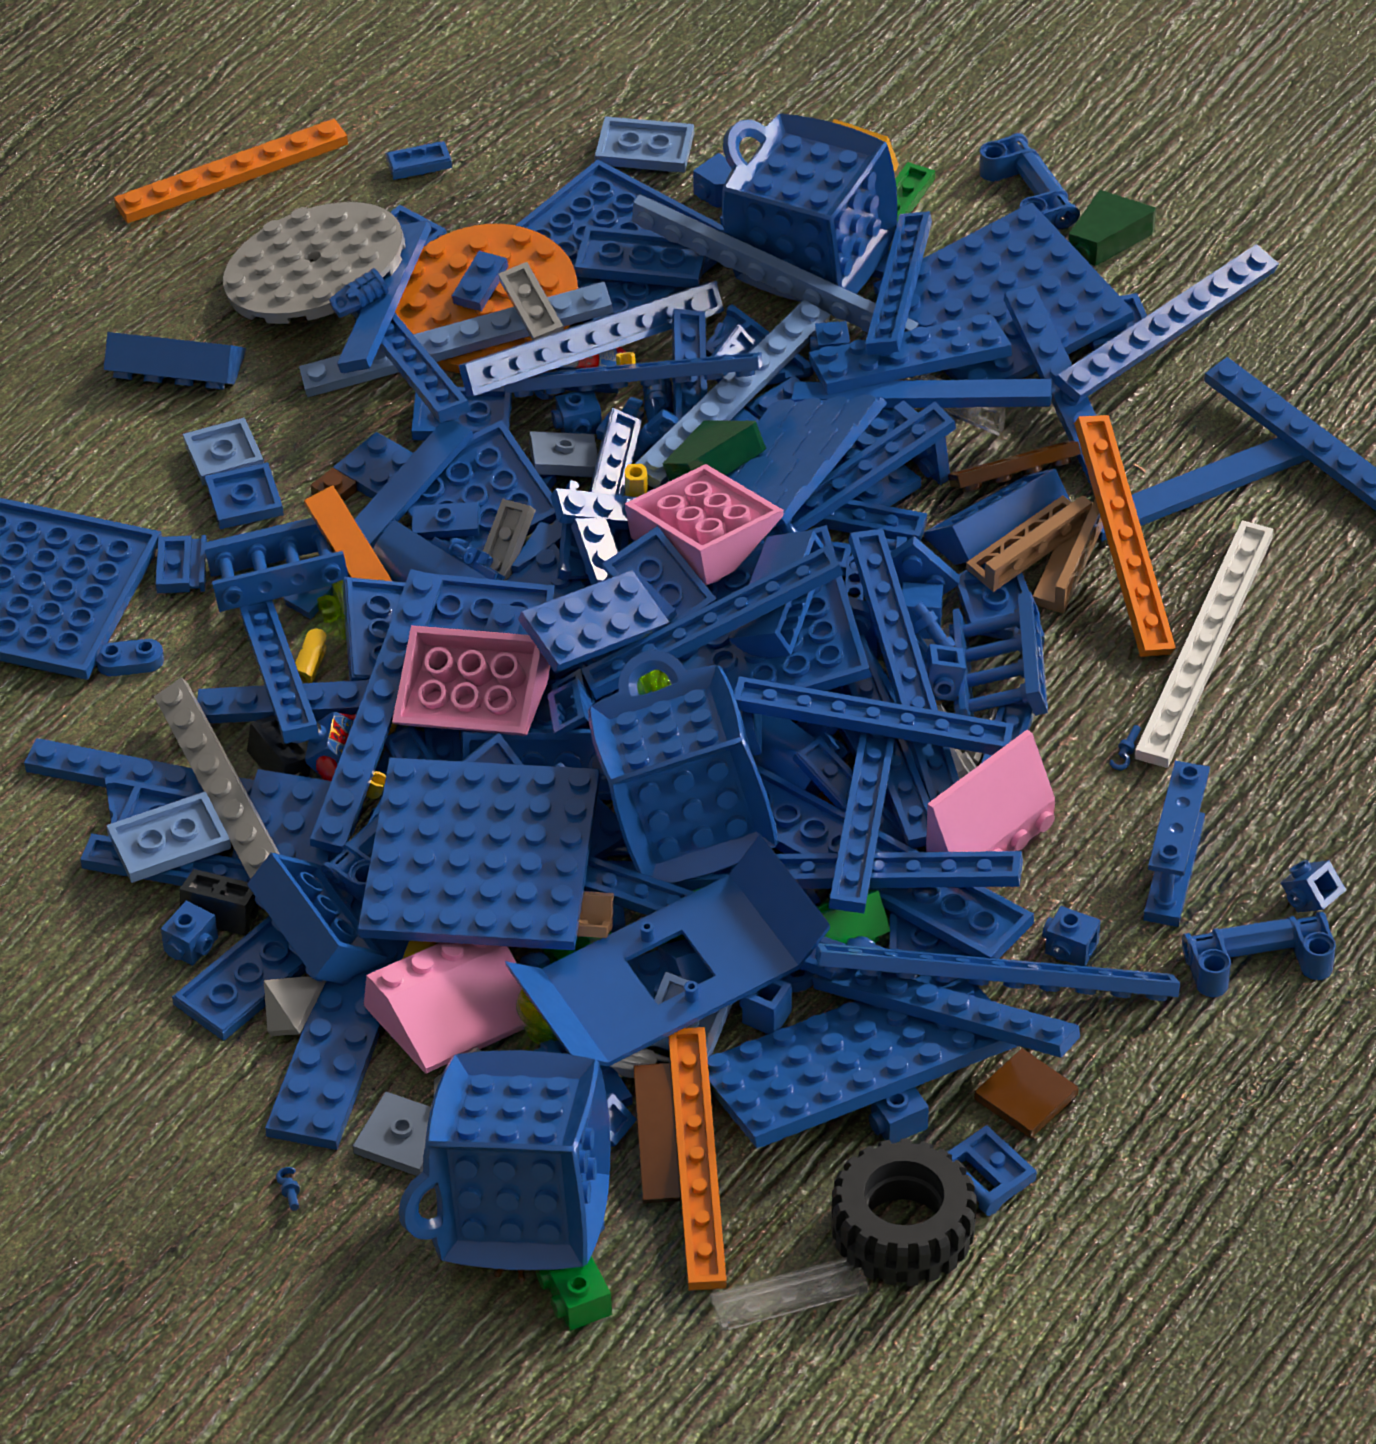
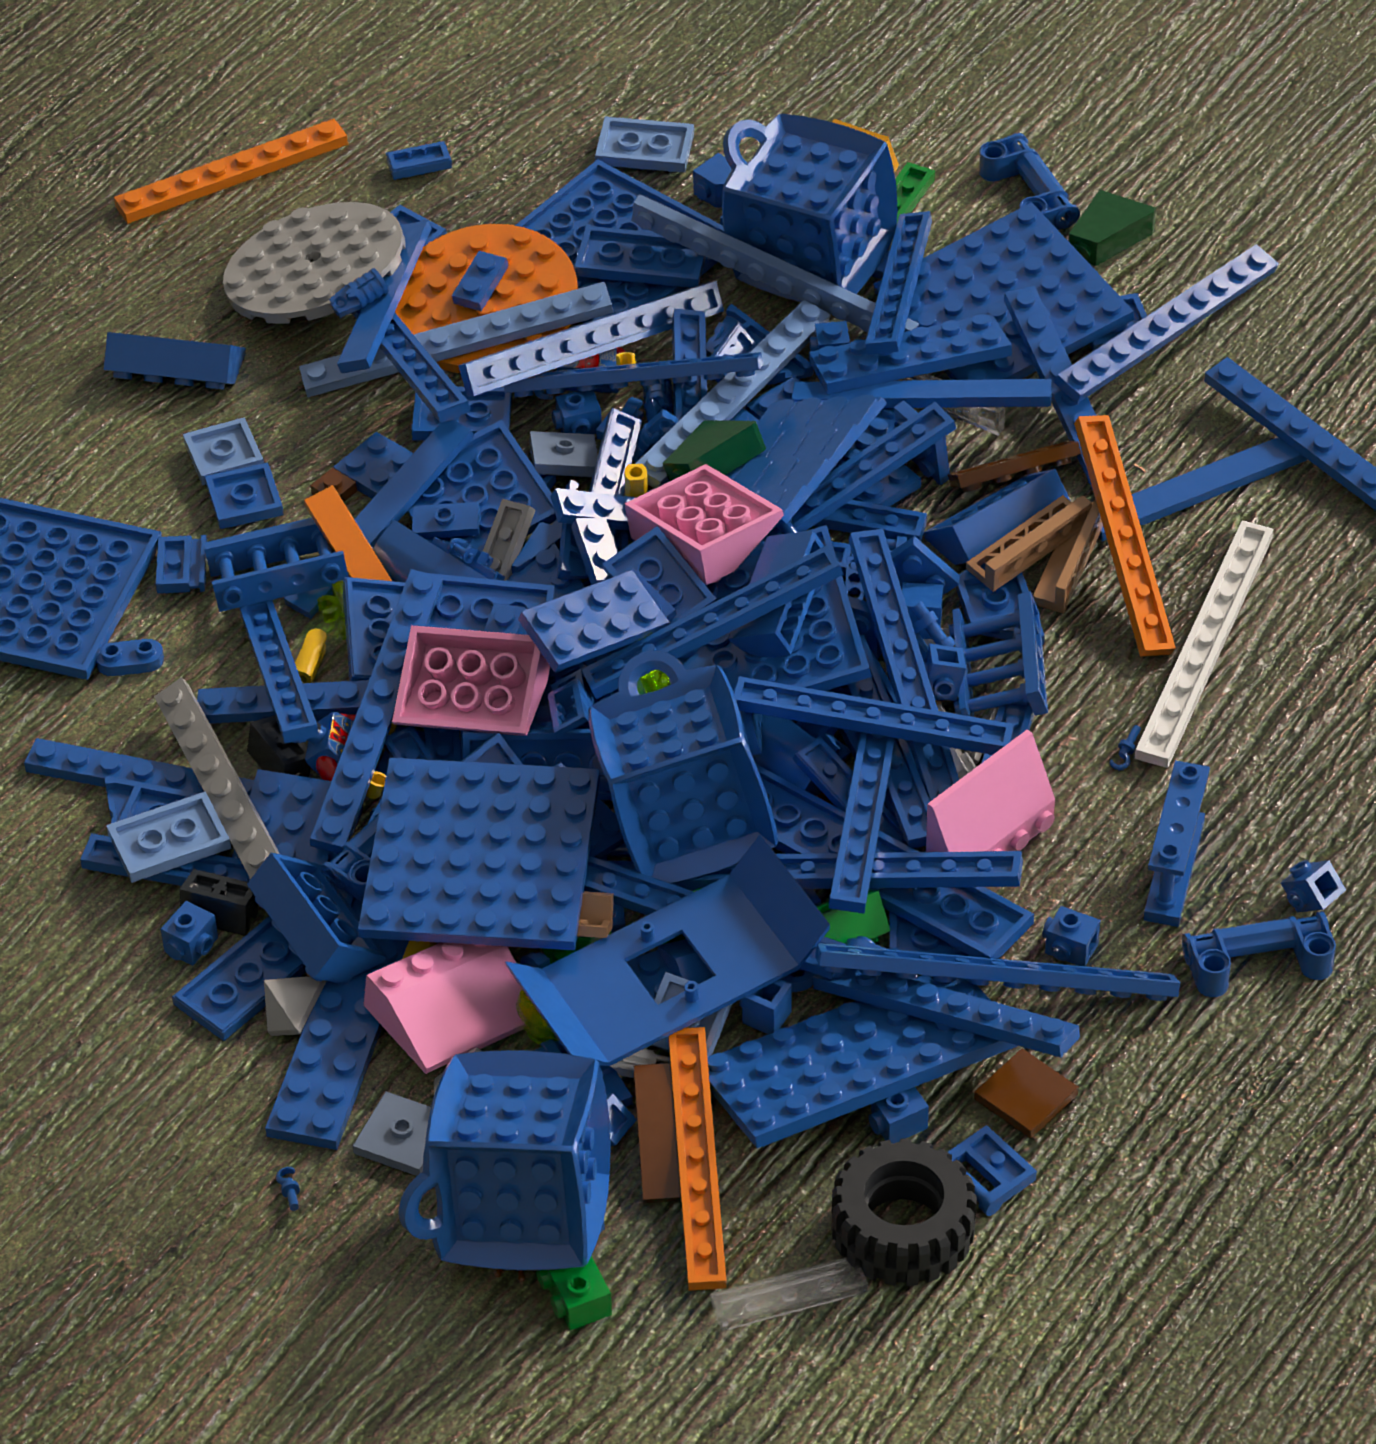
(530, 301): light grey plate -> none

